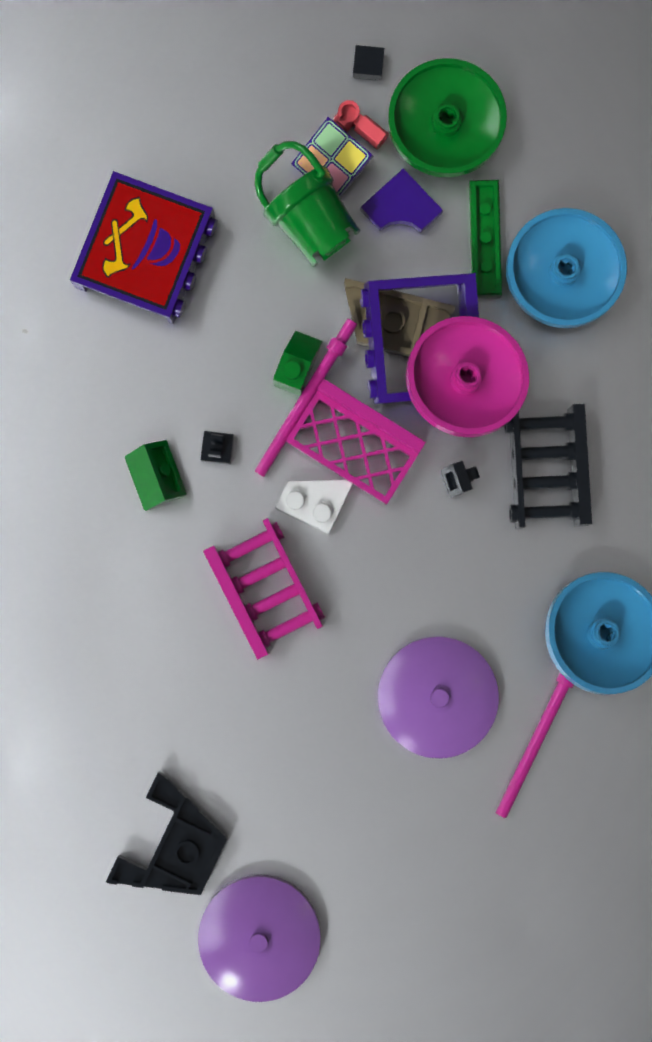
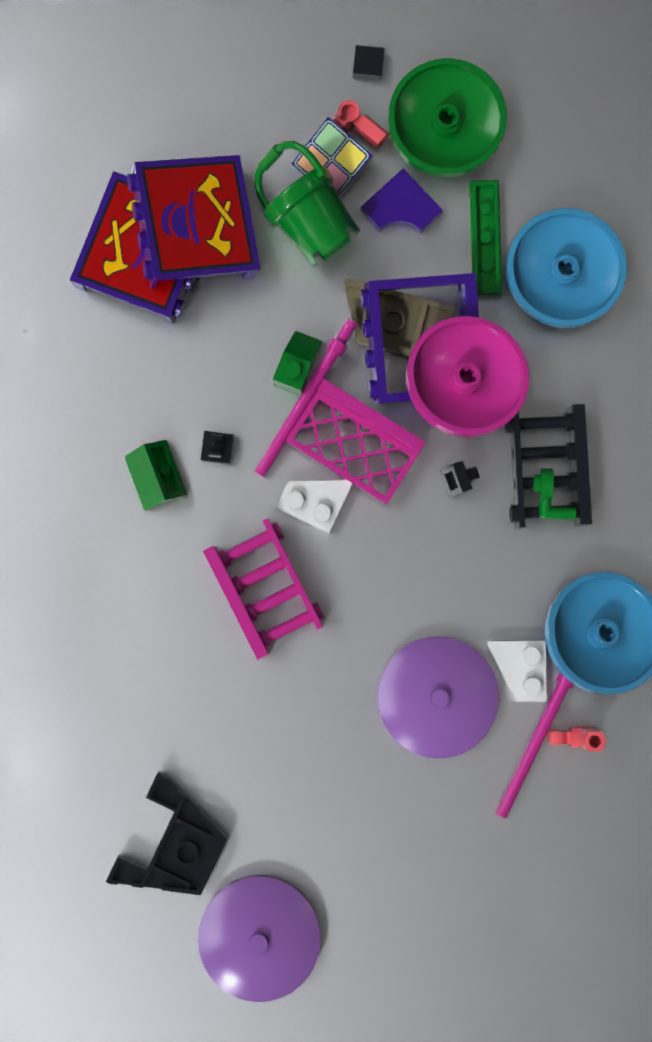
(193, 218): none -> panel
(522, 667): none -> white wing
(544, 485): none -> green plate
(584, 737): none -> coral bar

